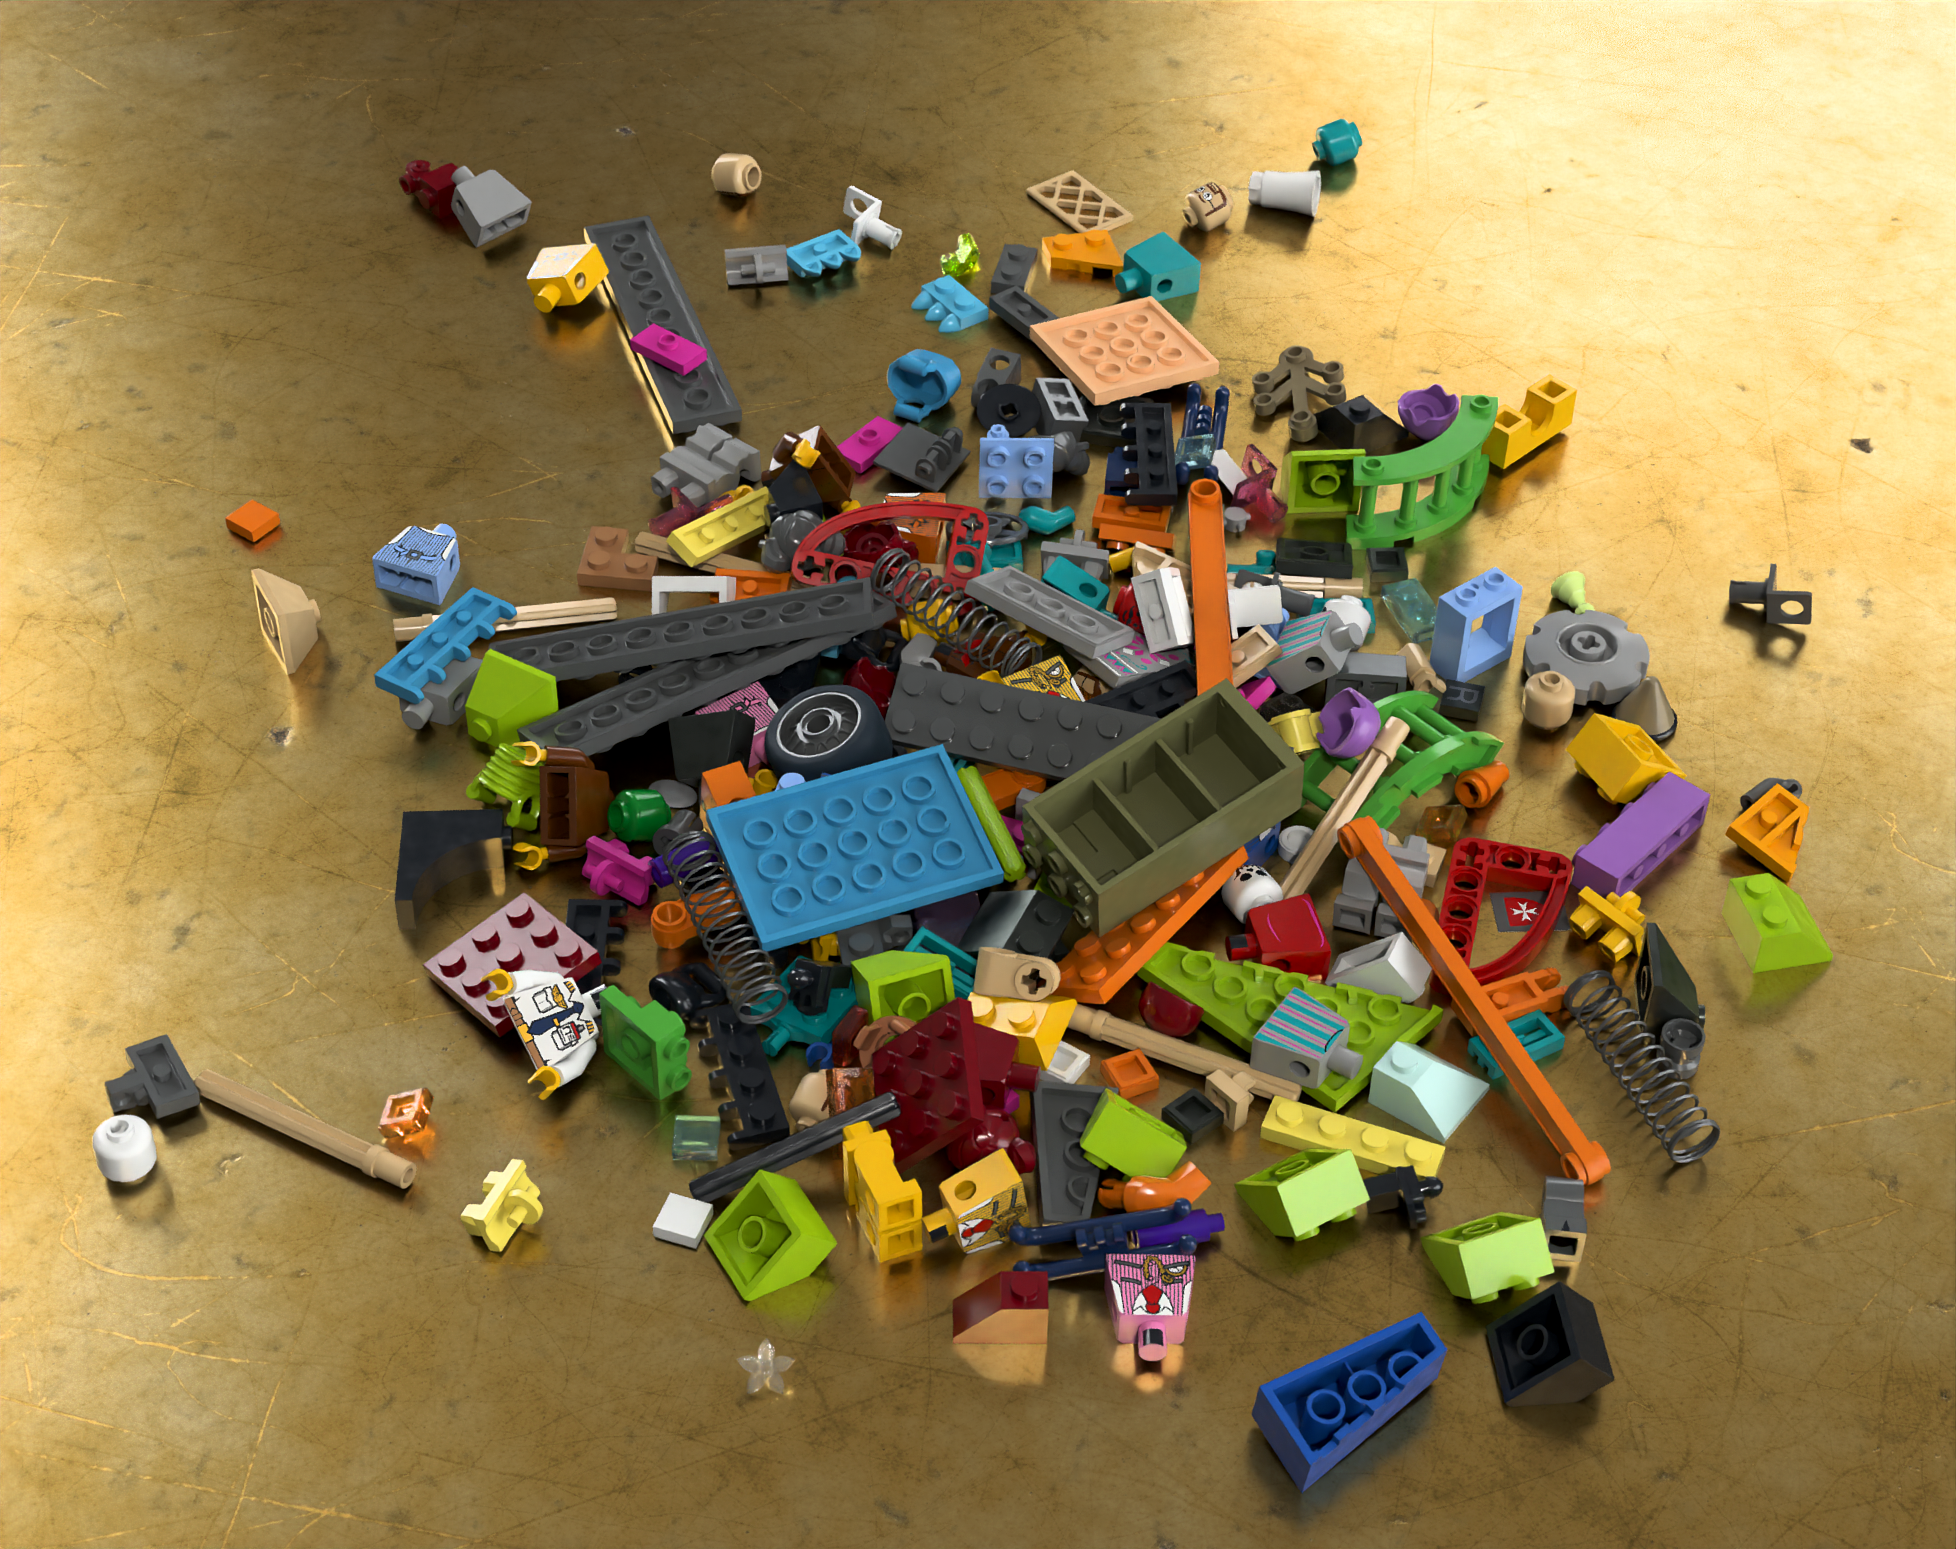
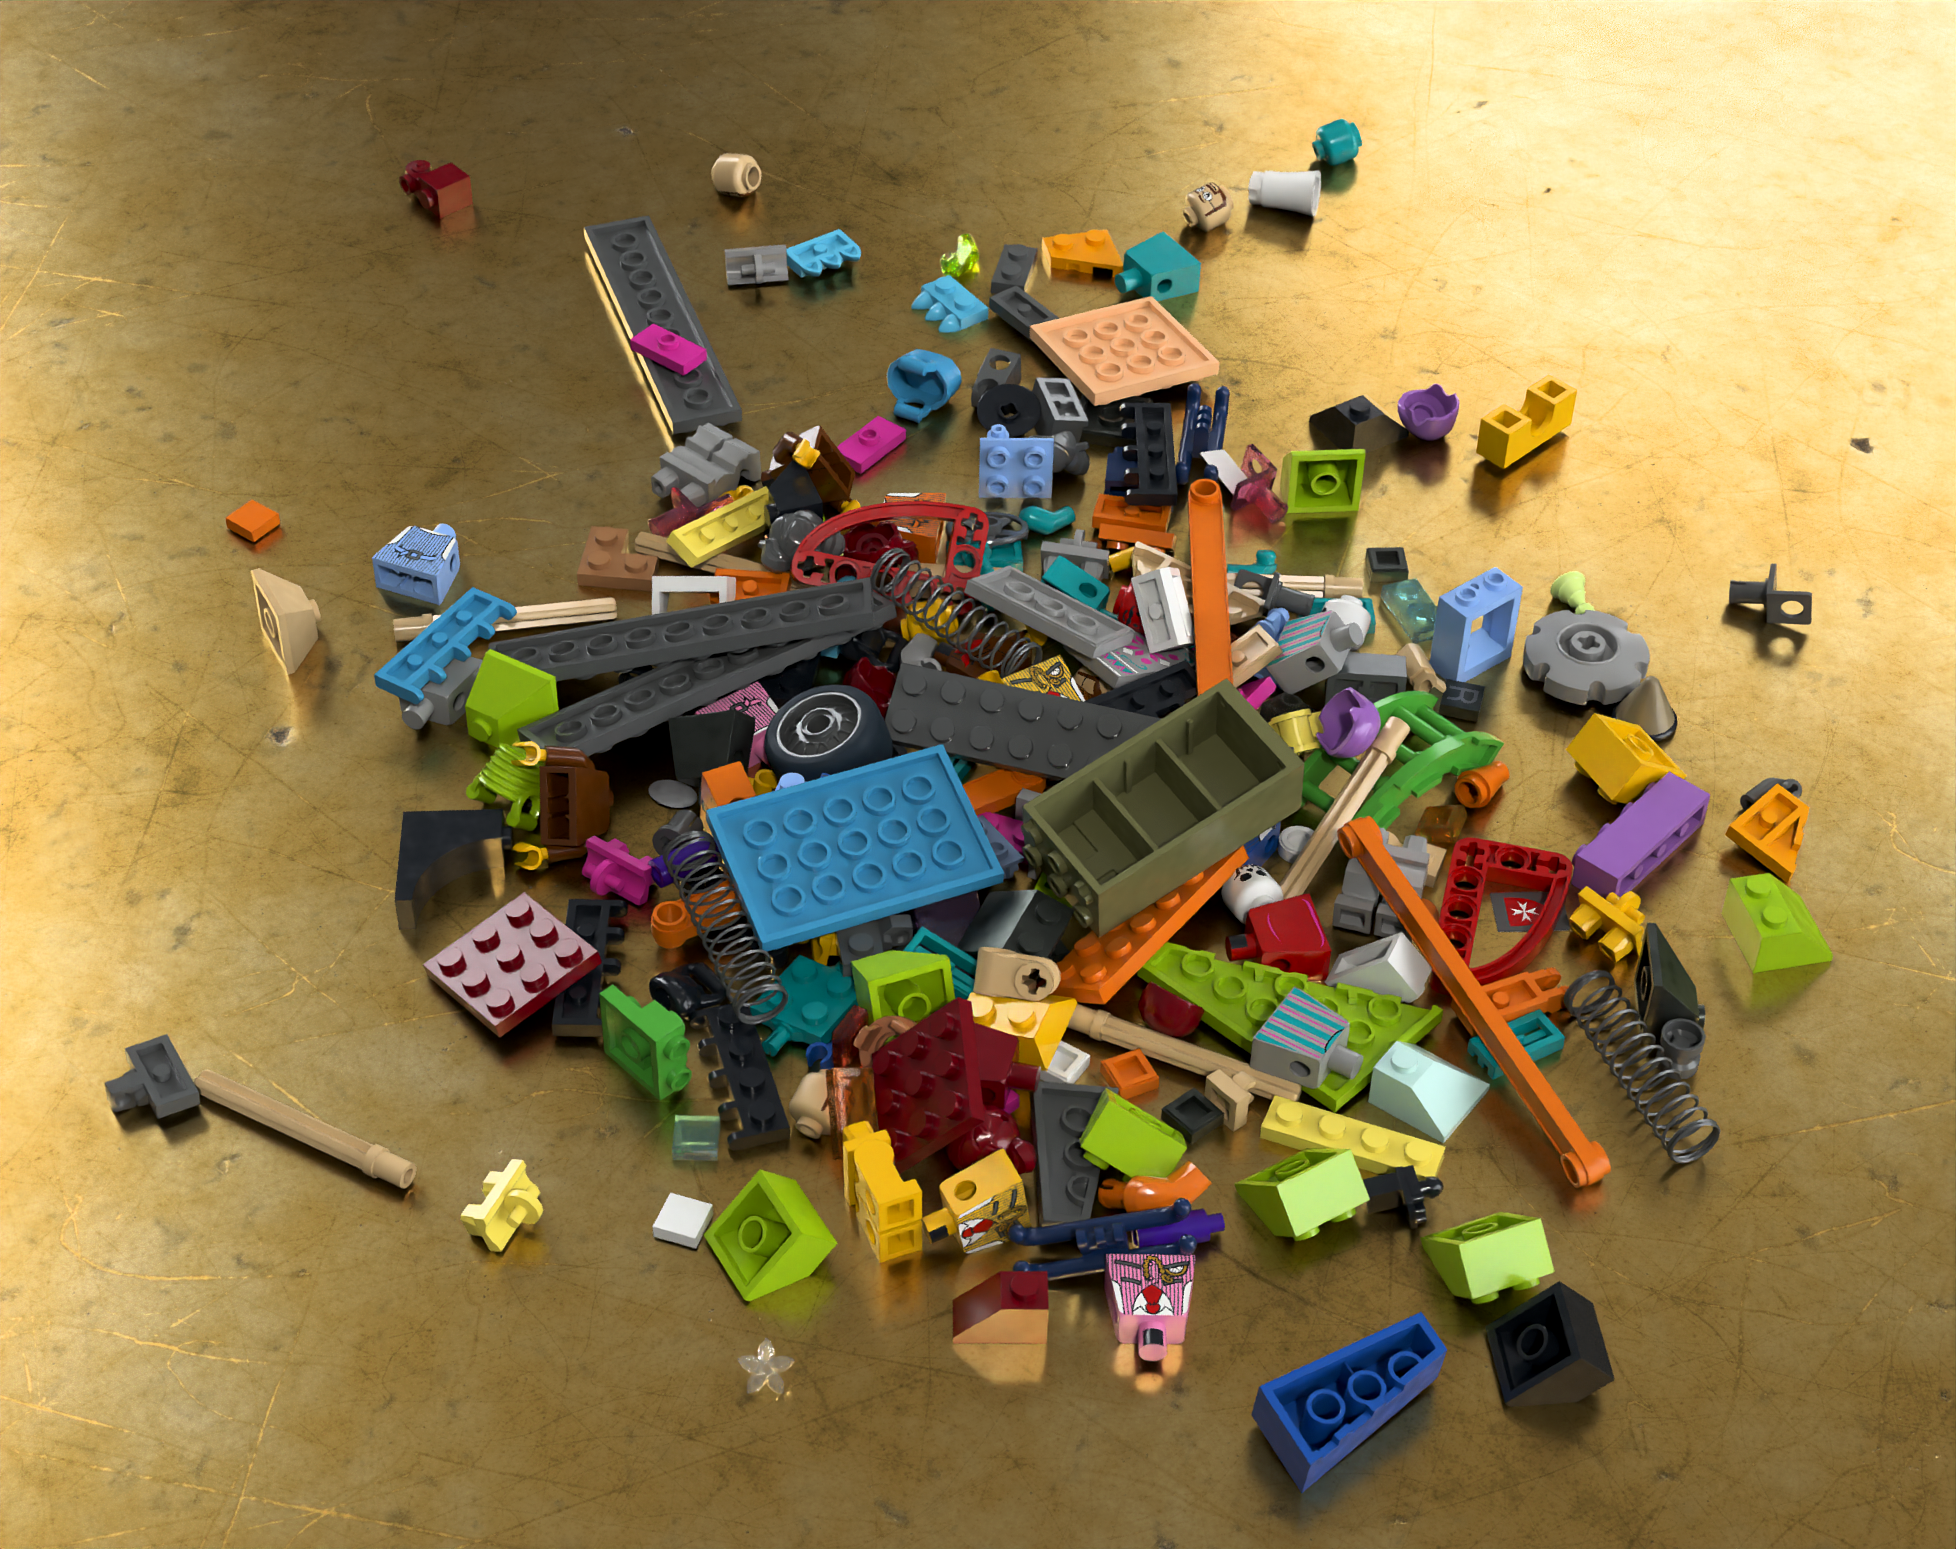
(124, 1148): white head -> none
(406, 1113): clear orange tile -> none
(487, 205): light grey torso -> none
(551, 1022): torso -> none
(565, 275): yellow torso -> none
(638, 814): green head -> none
(792, 1148): black axle -> none
(812, 984): black piece -> none
(868, 223): white bracket -> none
(924, 456): dark grey hinge -> none
(992, 824): lime axle -> none
(1085, 189): tan window -> none
(1196, 450): clear light blue tile -> none
(1235, 519): light grey piece -> none
(1254, 606): white bracket -> none
(1297, 362): dark tan plant -> none
(1314, 558): pearl dark grey tile -> none
(1458, 473): bright green fence -> none
(1548, 700): tan head -> none
(1564, 1216): dark grey leg -> none

